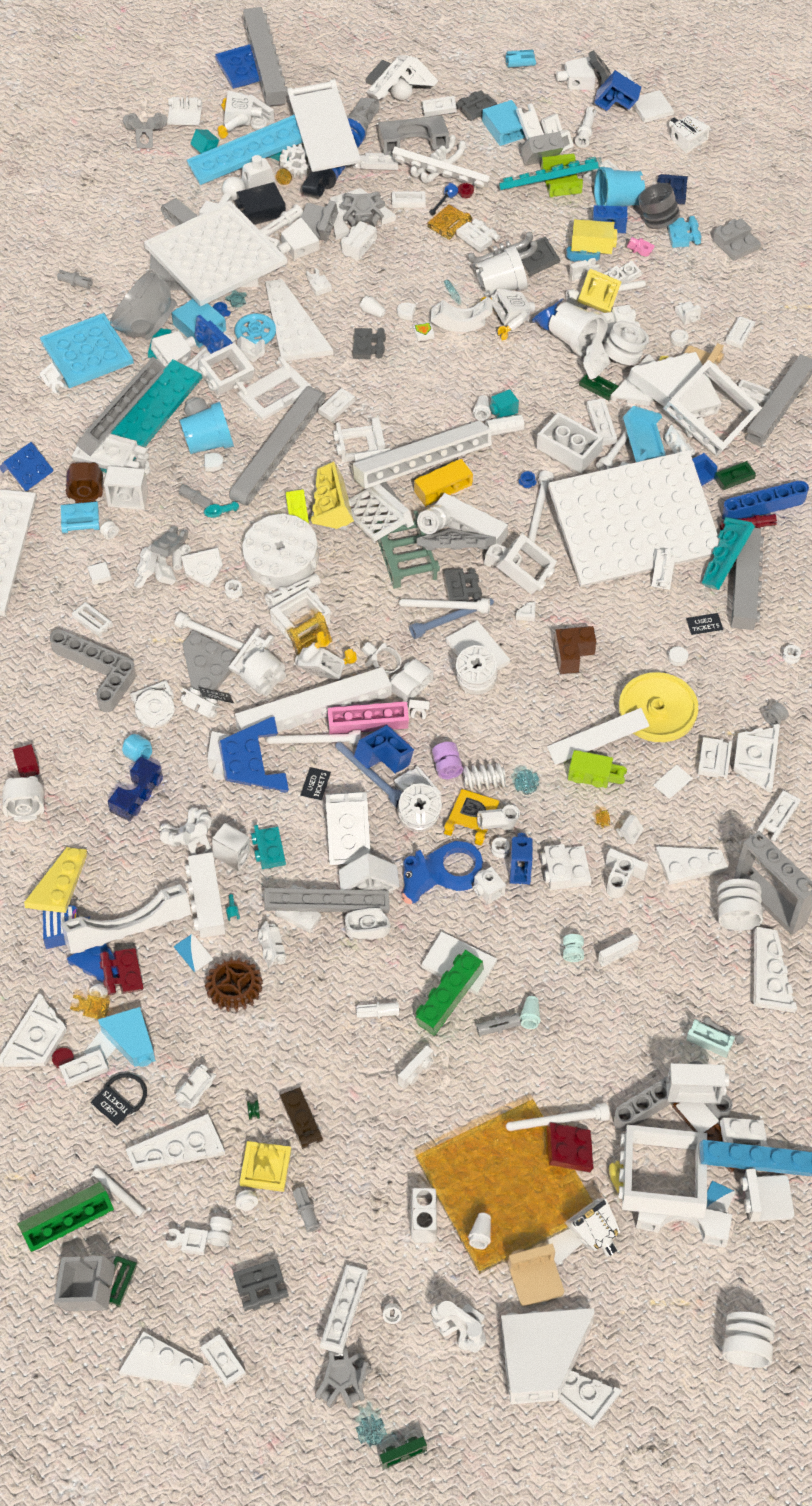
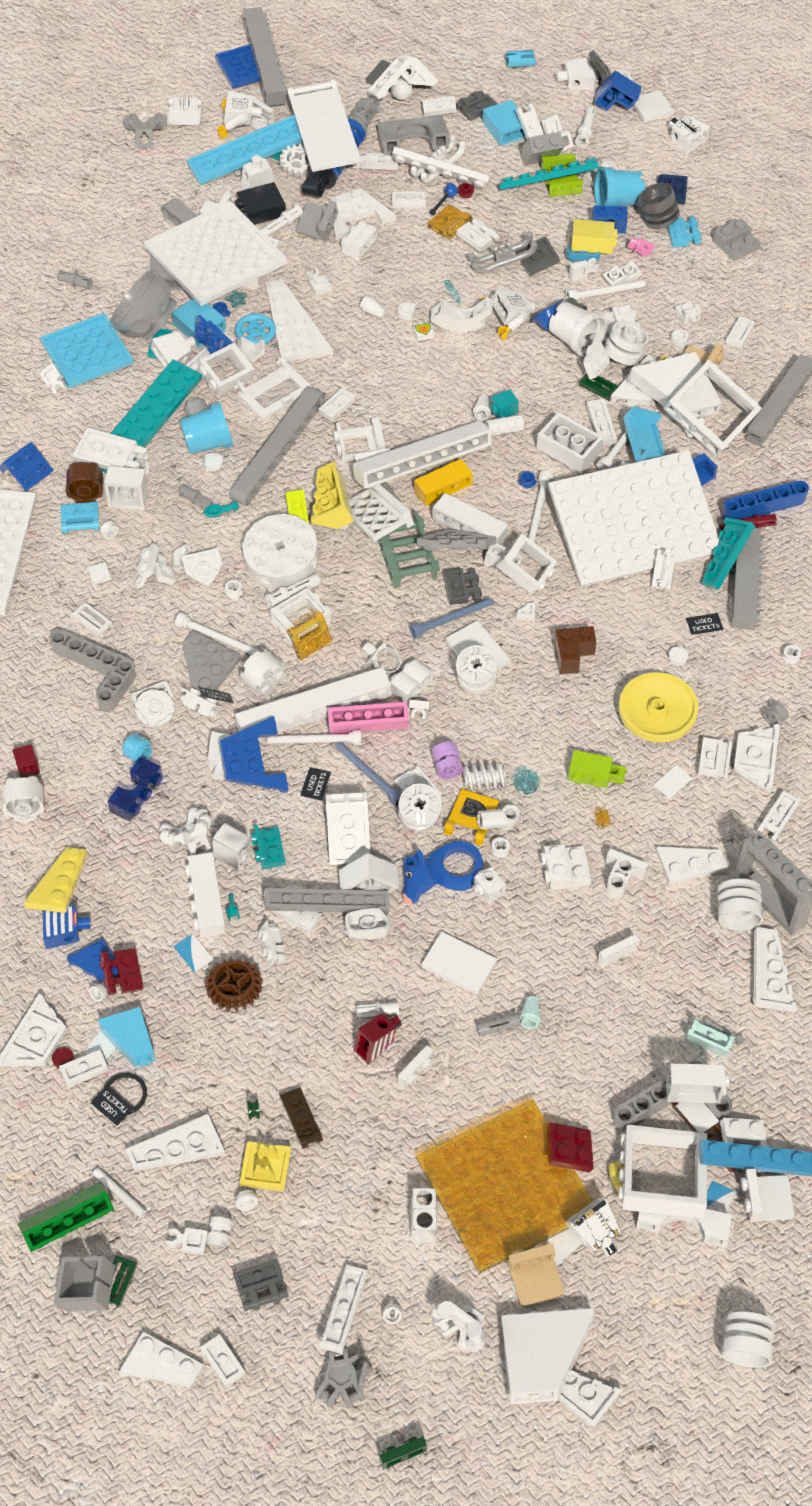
(87, 933): white arch -> none
(93, 1007): clear yellow plate -> none
(120, 407): light grey brick -> none
(169, 542): light grey hinge -> none
(189, 1095): white hinge -> none
(204, 140): teal brick -> none
(233, 185): white piece -> none
(253, 645): white hinge -> none
(283, 176): clear yellow plate -> none
(298, 240): white torso -> none
(306, 1209): light grey axle -> none
(322, 662): white torso -> none
(363, 205): light grey piece -> none
(363, 343): dark grey plate -> none
(371, 1430): clear light blue gear -> none
(376, 1037): none -> dark red torso
(384, 746): blue brick -> none
(433, 519): white wheel -> none
(449, 993): green brick -> none
(481, 605): white piece -> none
(481, 1232): white cone -> none
(502, 272): white piece -> none
(521, 851): blue torso -> none
(573, 948): light aqua wheel -> none
(598, 735): white sticker -> none
(599, 291): light yellow plate -> none
(599, 1112): white piece -> none
(630, 830): white tile -> none
(677, 441): white hinge -> none
(735, 475): dark green plate -> none
(755, 391): white tile -> none

